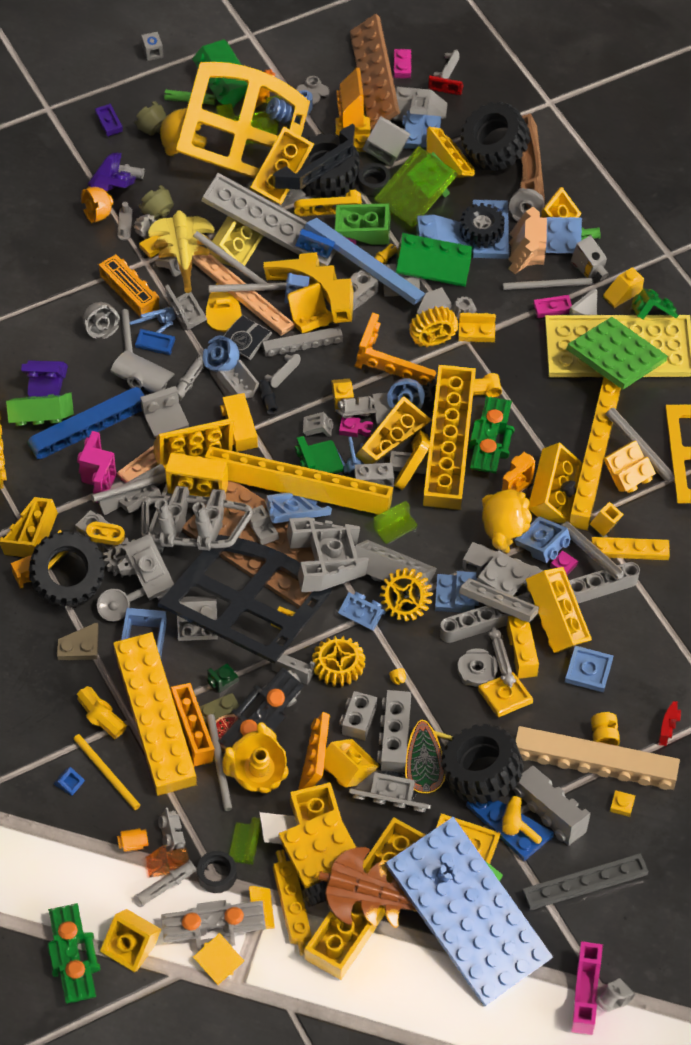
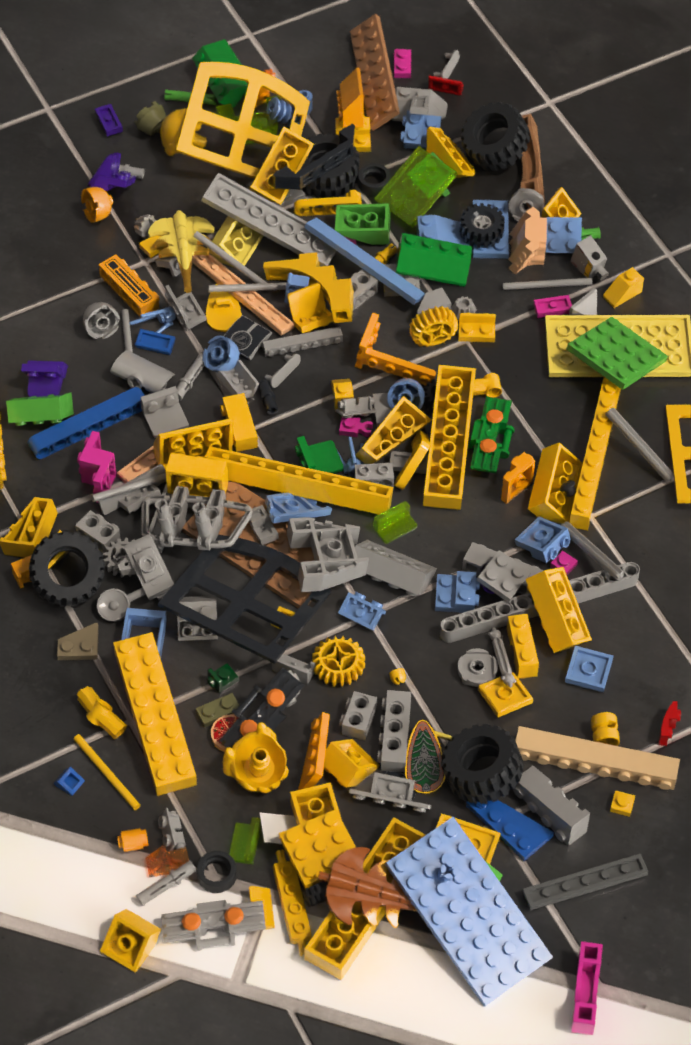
(64, 953): green piece -> none
(106, 533): yellow plate -> none
(125, 222): light grey piece -> none
(152, 46): light grey brick -> none
(157, 203): olive cone -> none
(193, 725): light orange brick -> none
(218, 959): yellow piece -> none
(219, 763): light grey piece -> none
(314, 86): light grey plate -> none
(314, 243): blue bracket -> none
(317, 423): light grey bracket -> none
(386, 141): light grey slope -> none
(399, 589): yellow gear -> none
(499, 600): light grey plate -> none
(505, 517): yellow piece -> none
(512, 821): yellow piece -> none
(606, 519): yellow brick -> none
(615, 996): light grey piece -> none
(629, 467): yellow plate -> none
(633, 548): yellow plate -> none
(646, 299): green bracket -> none

